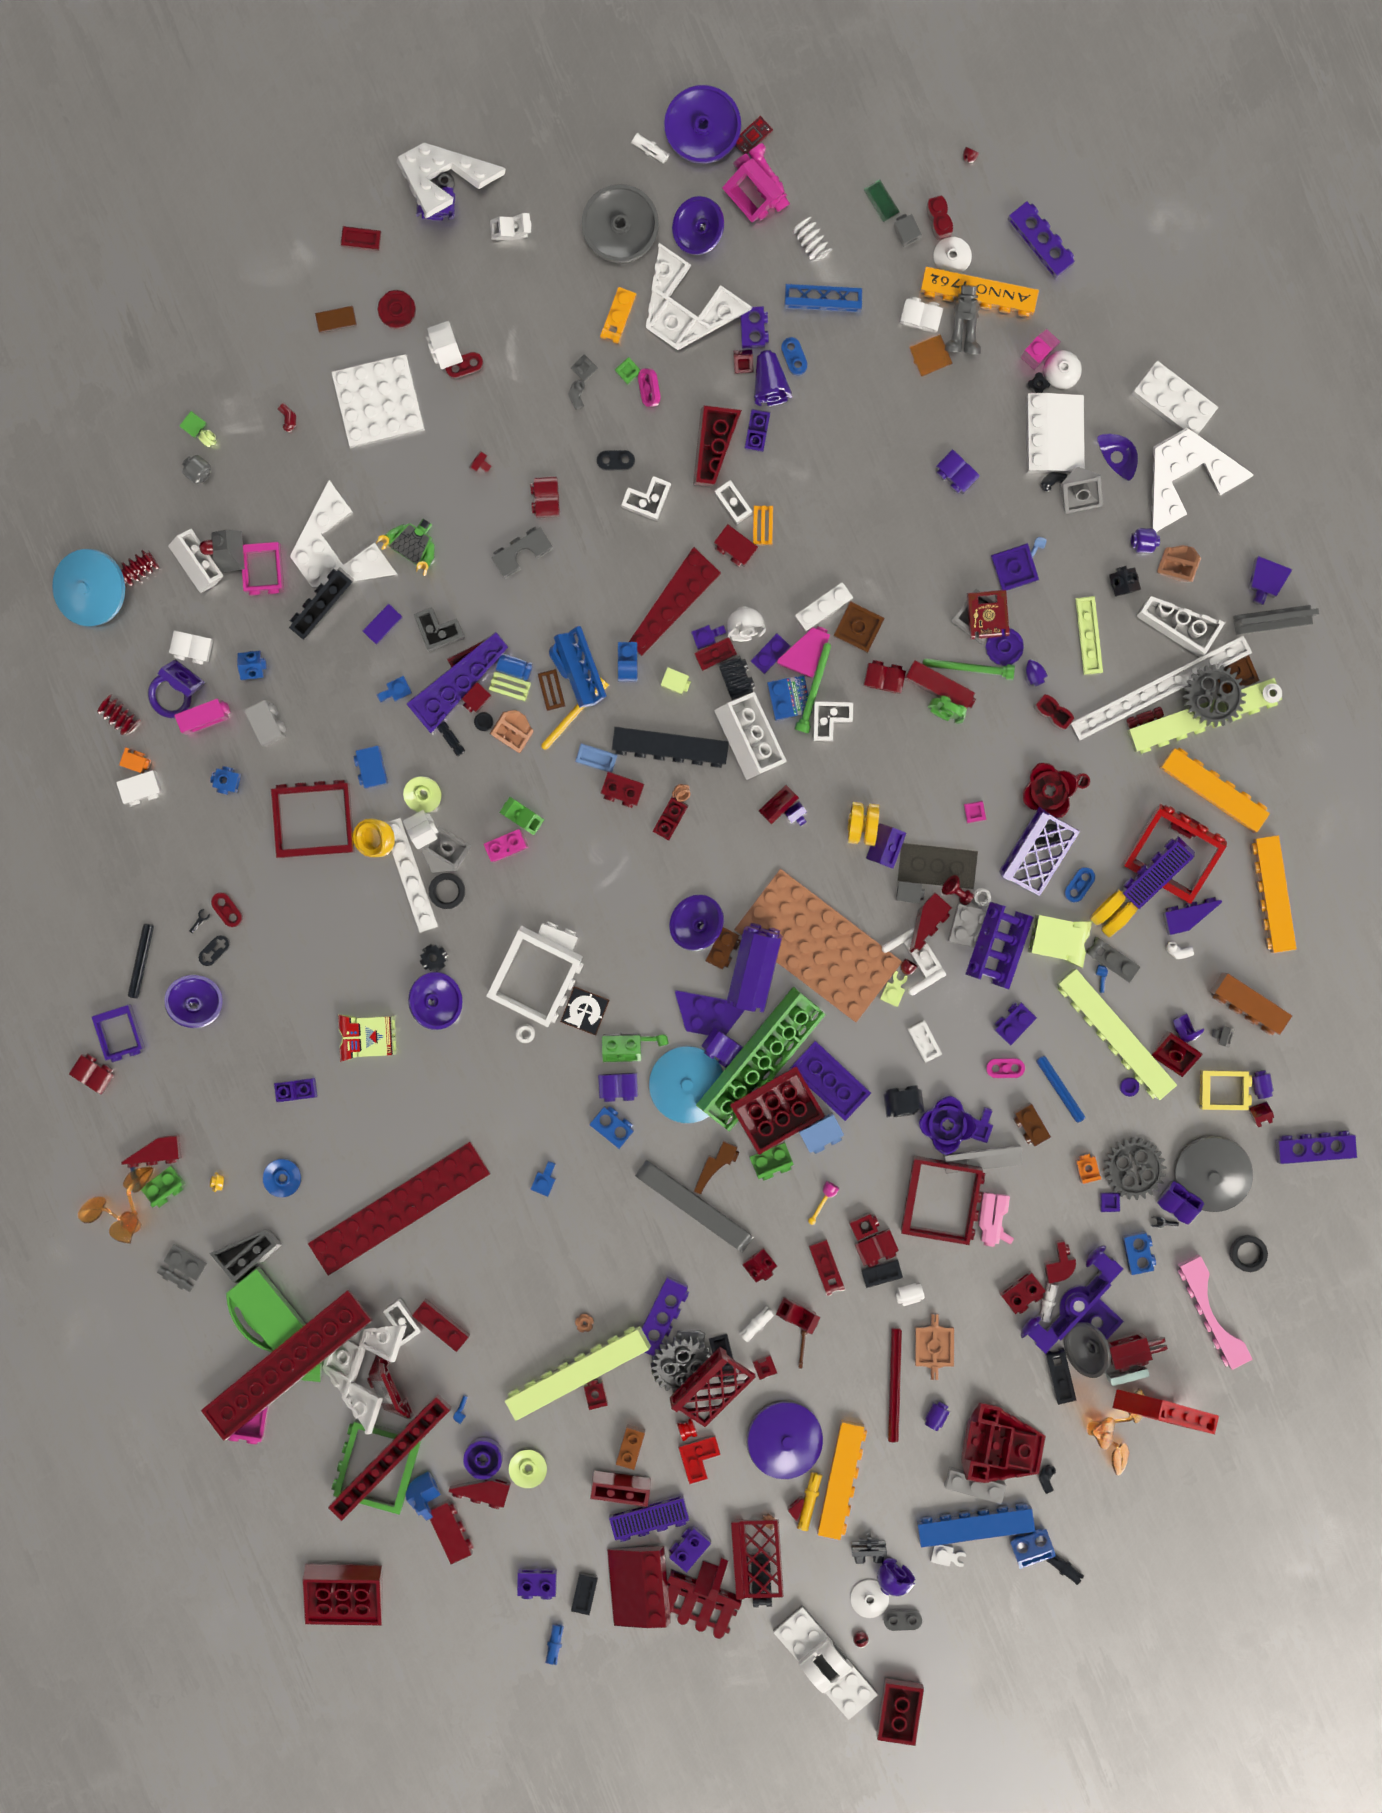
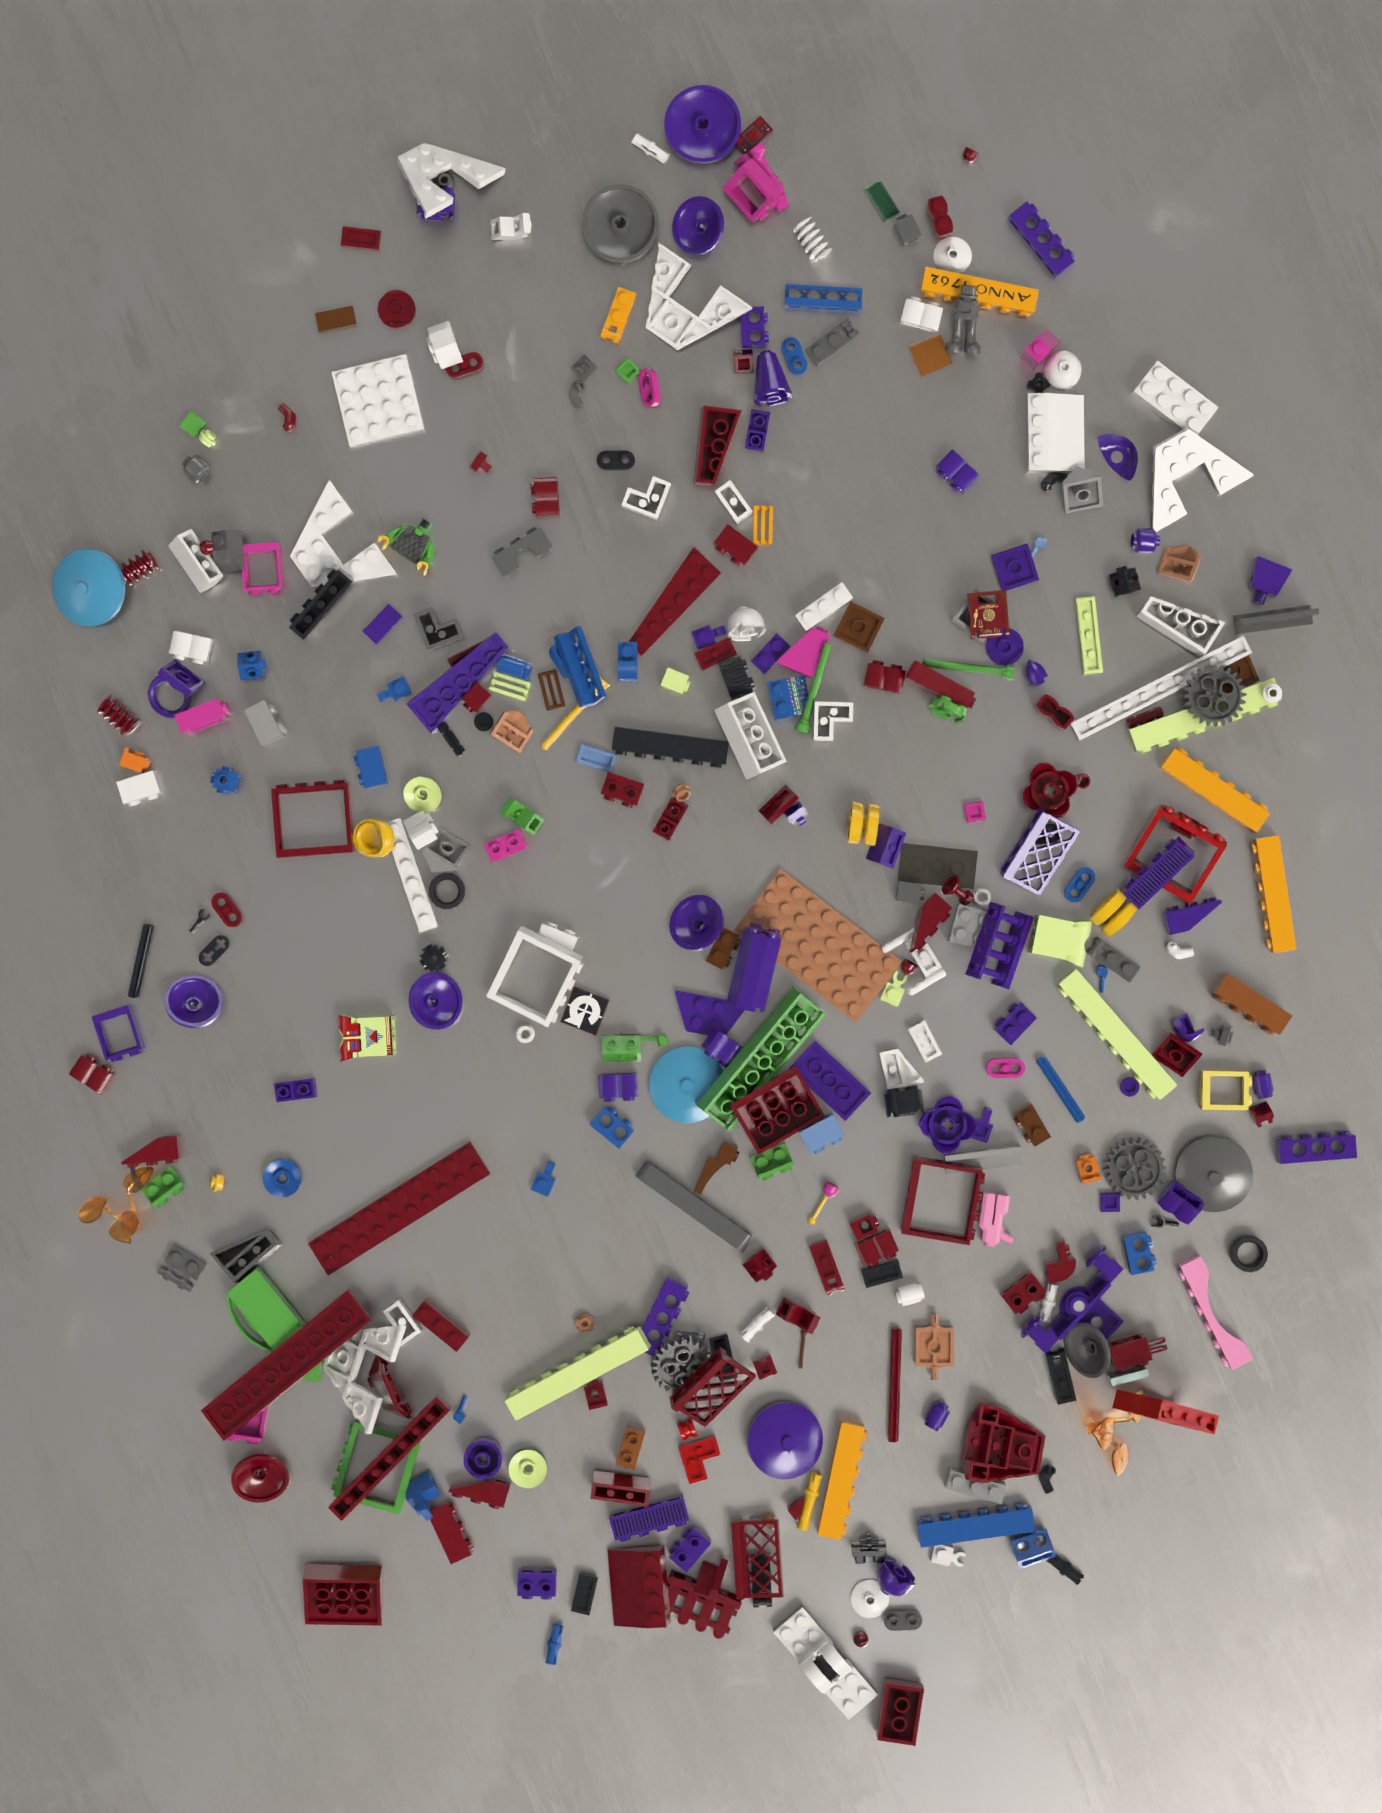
(260, 1485): none -> dark red dish
(831, 342): none -> dark grey plate
(898, 1070): none -> white wing

